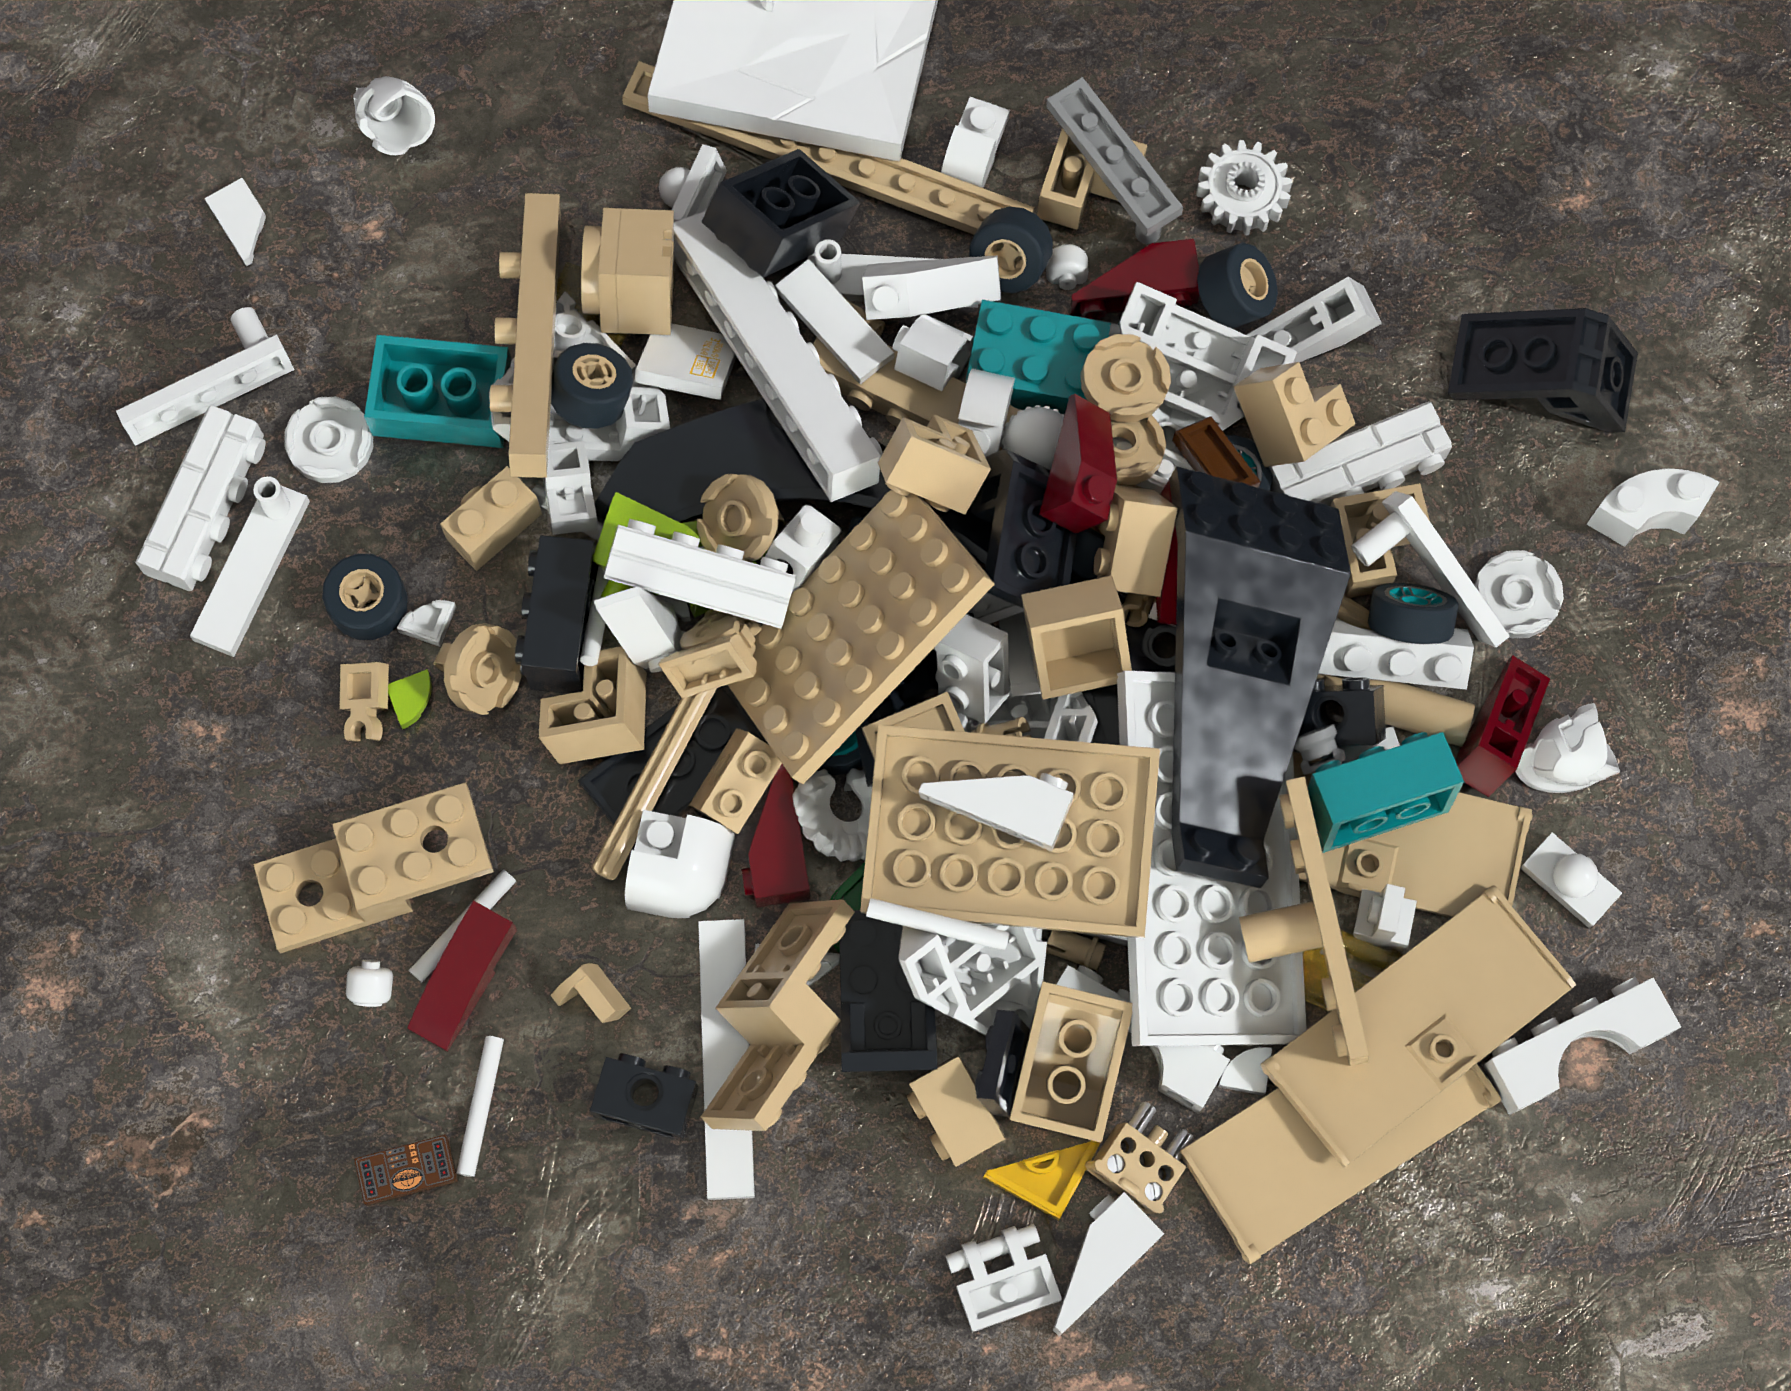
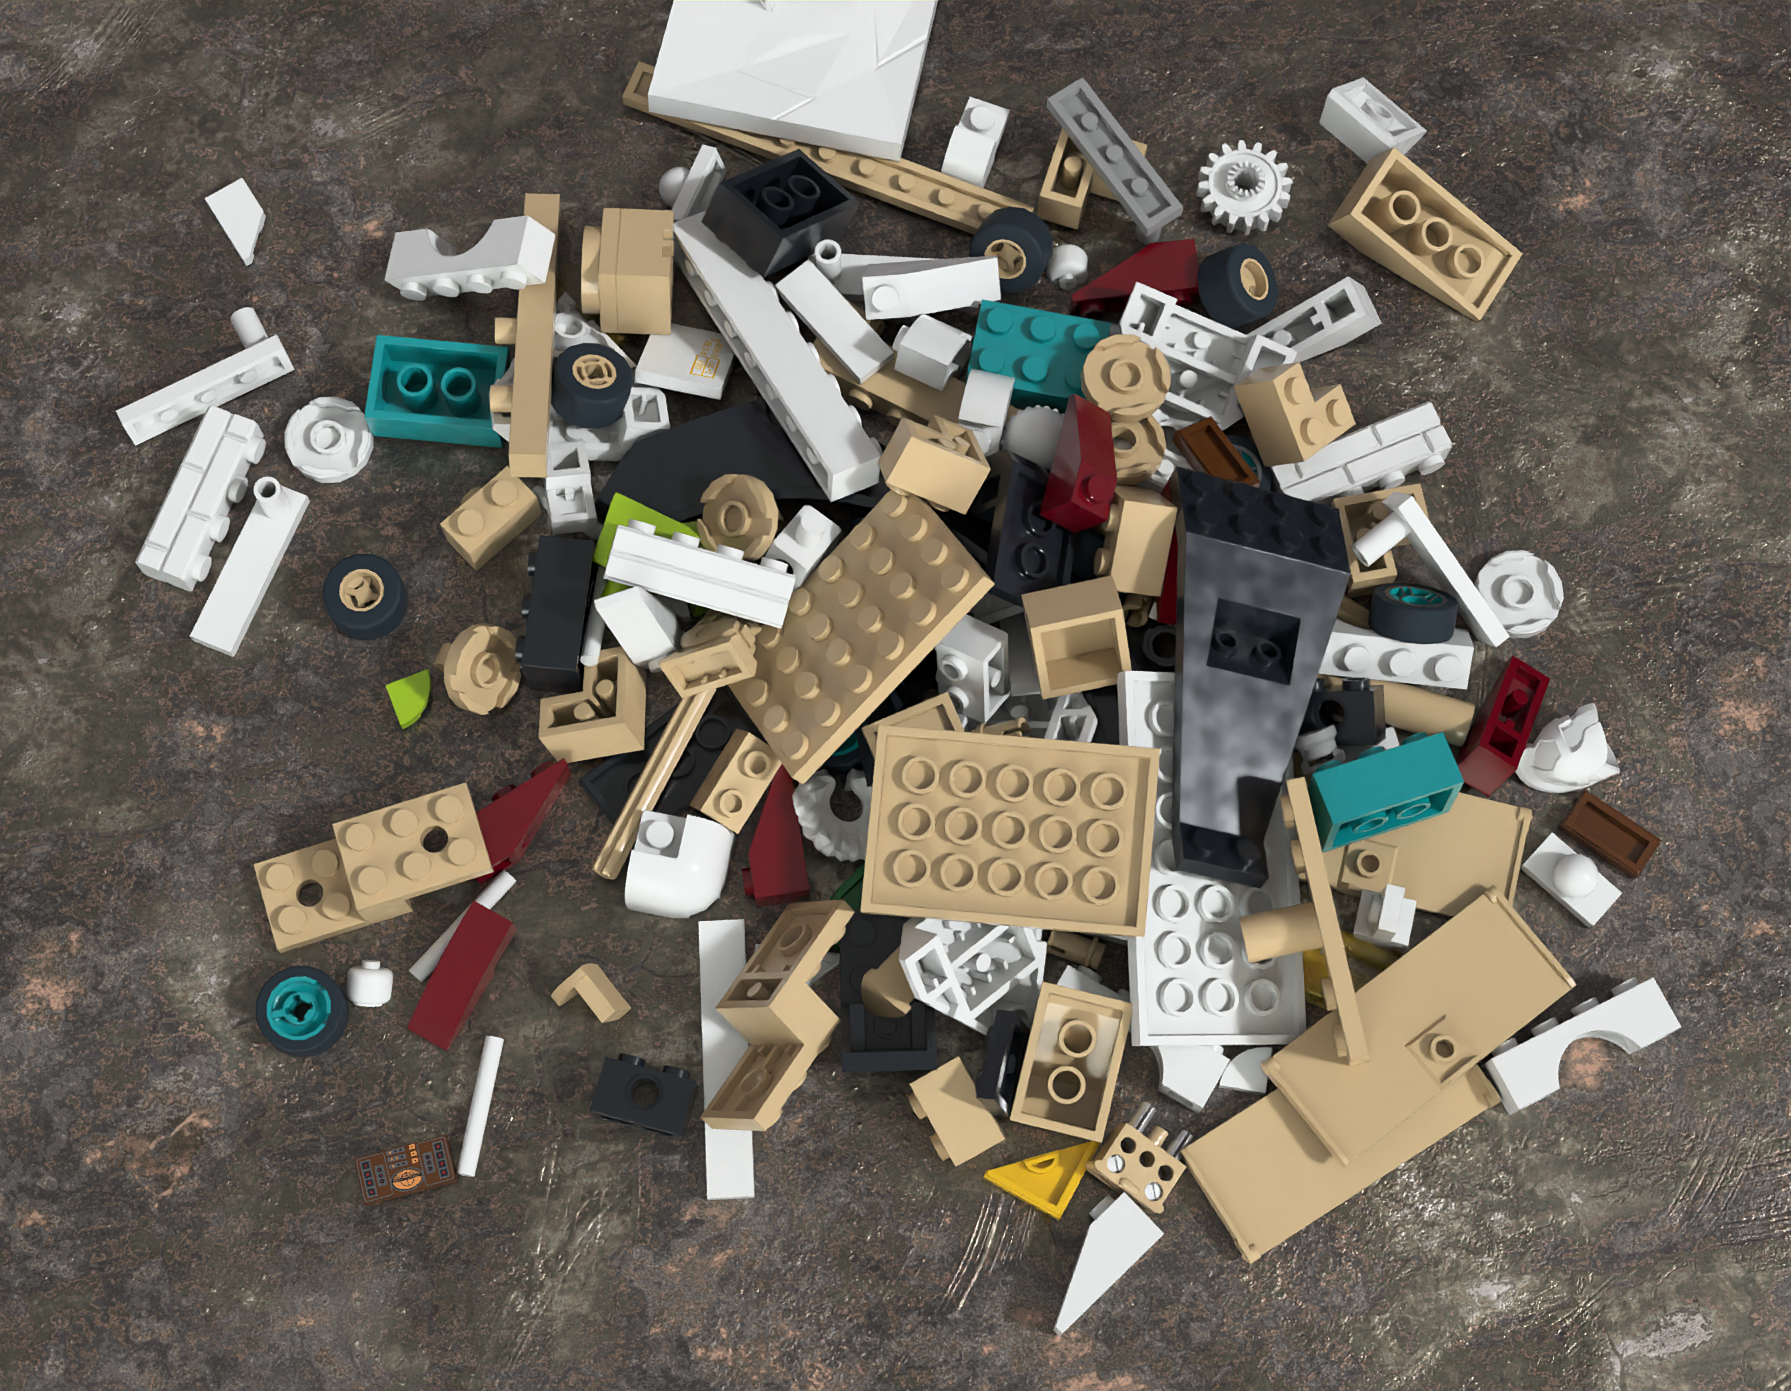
(322, 1023): none -> wheel
(363, 692): tan plate -> none
(393, 115): white helmet -> none
(428, 622): white tile -> none
(508, 256): none -> white arch
(518, 813): none -> dark red slope
(887, 989): none -> tan tile
(937, 924): white bar -> none
(1007, 1292): white plate -> none
(1014, 804): white slope -> none
(1368, 120): none -> white slope
(1424, 234): none -> tan slope
(1563, 357): black bracket -> none
(1609, 834): none -> reddish brown tile
(1653, 501): white brick -> none

